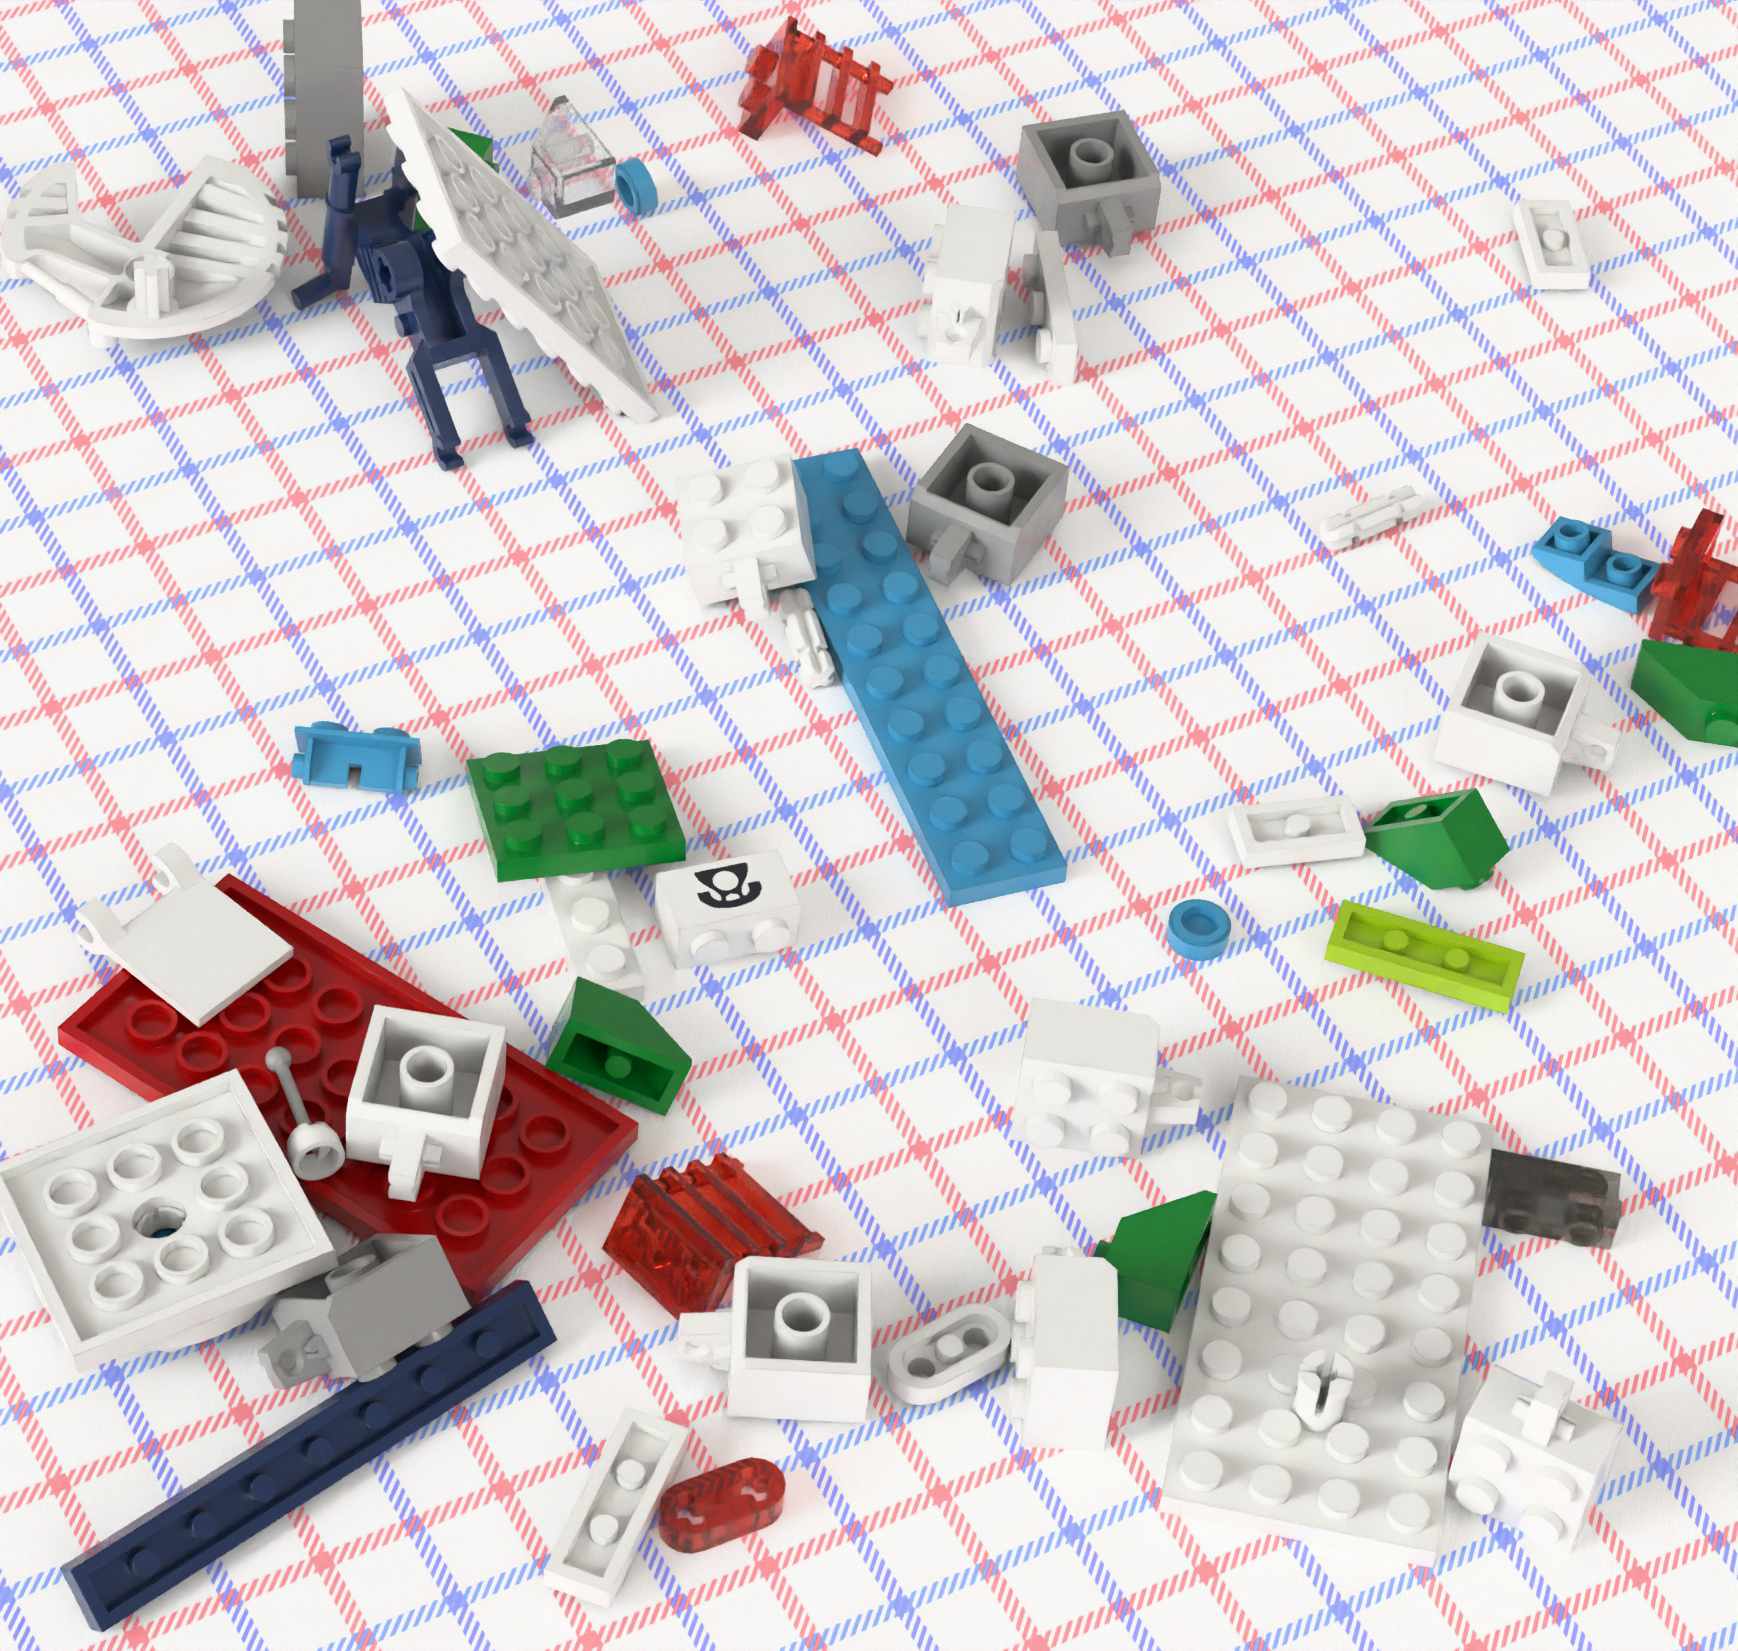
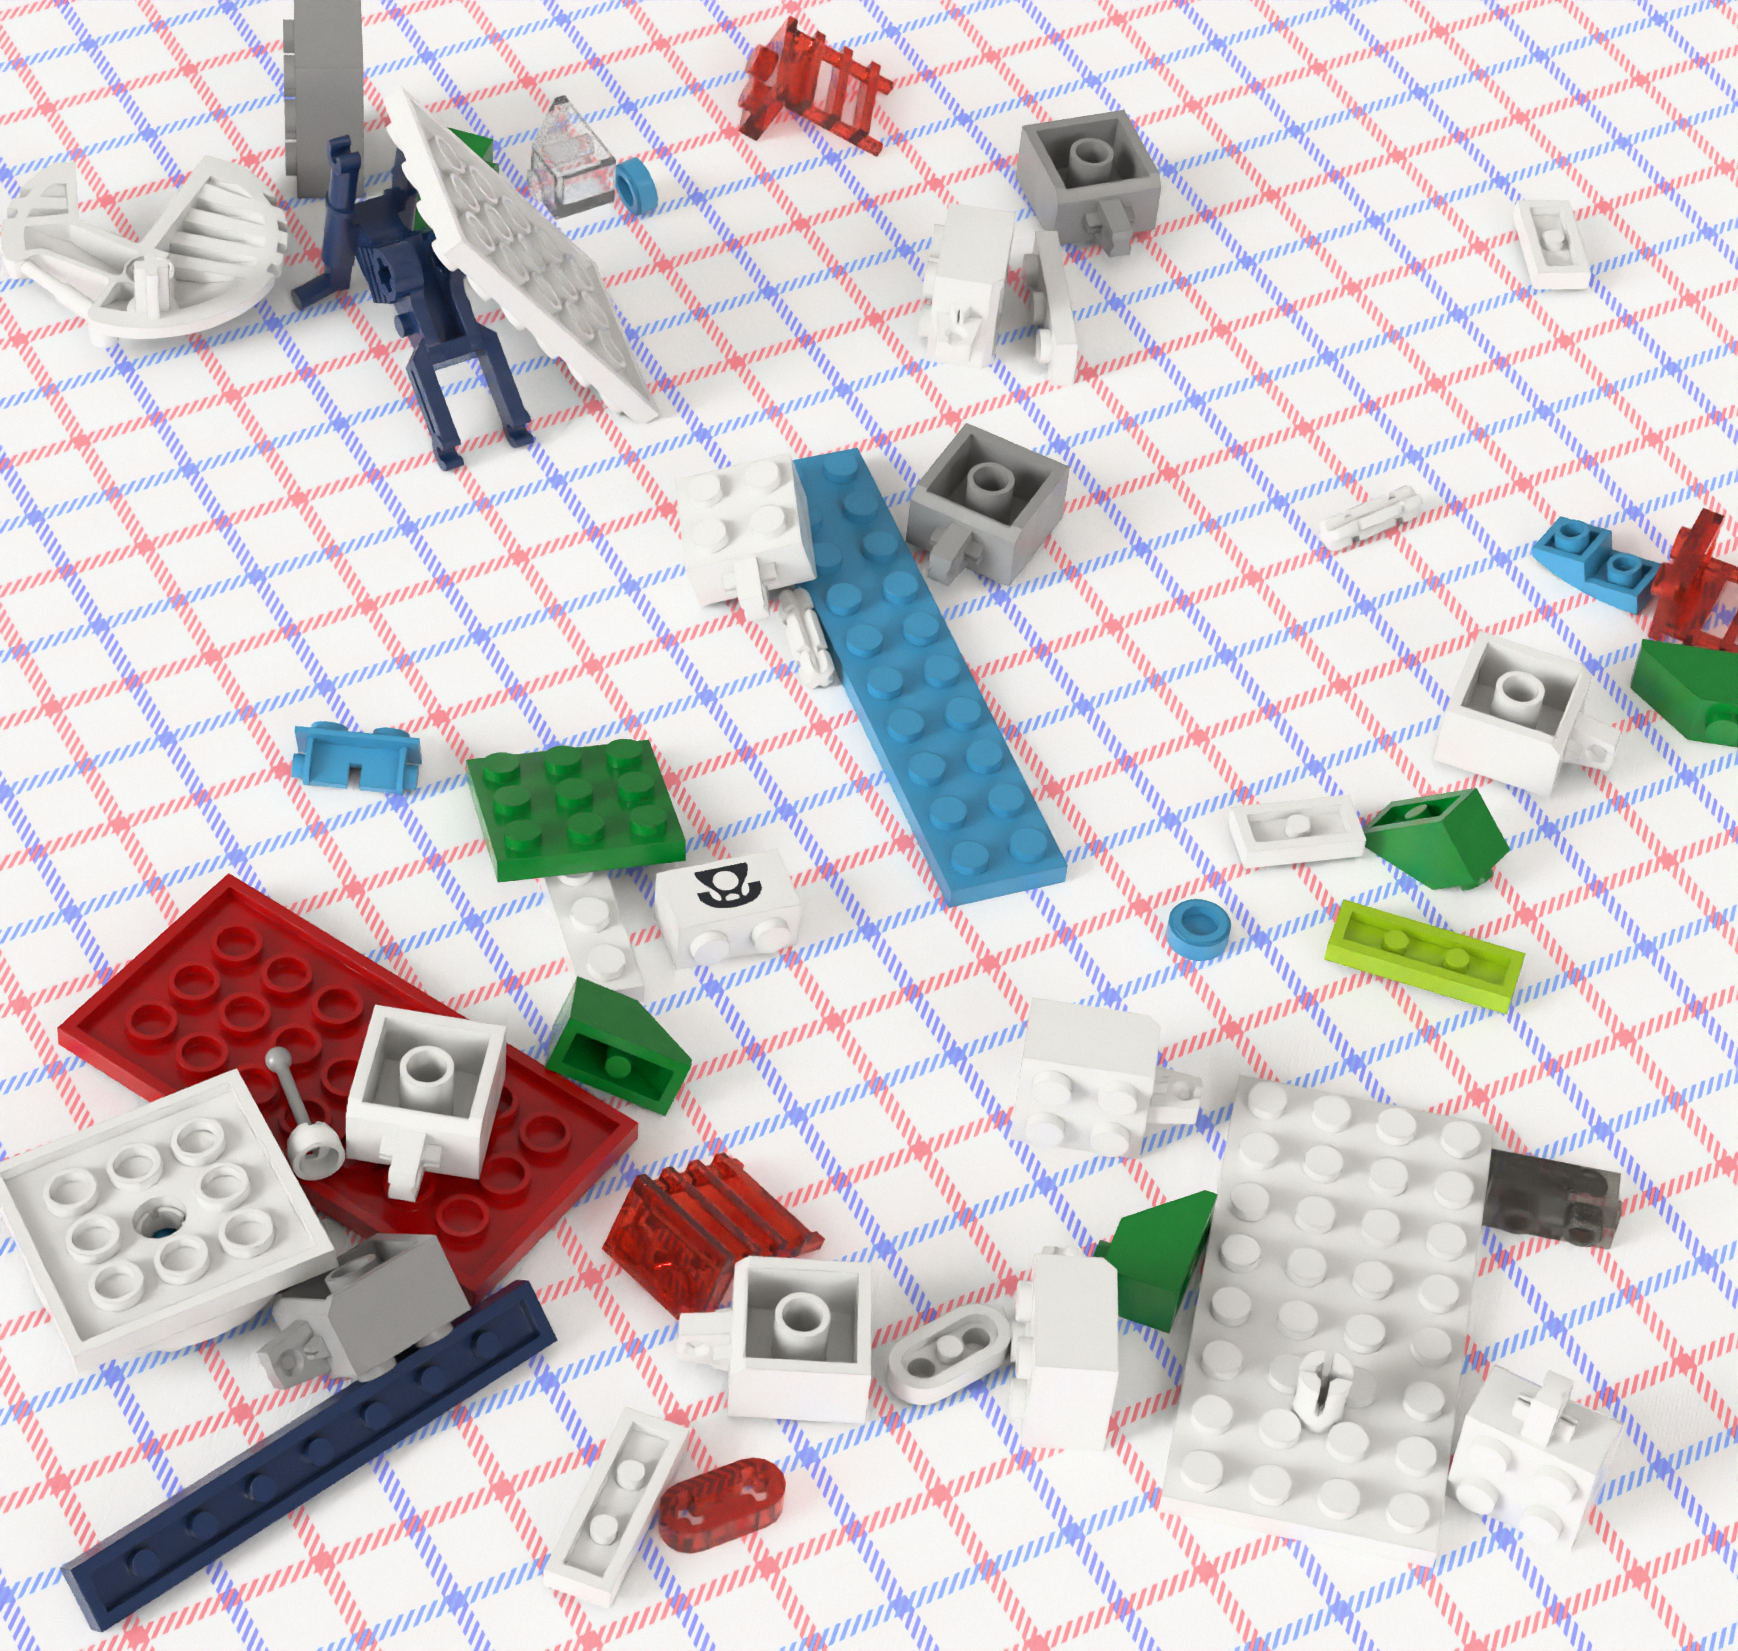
(188, 945): white flag -> none

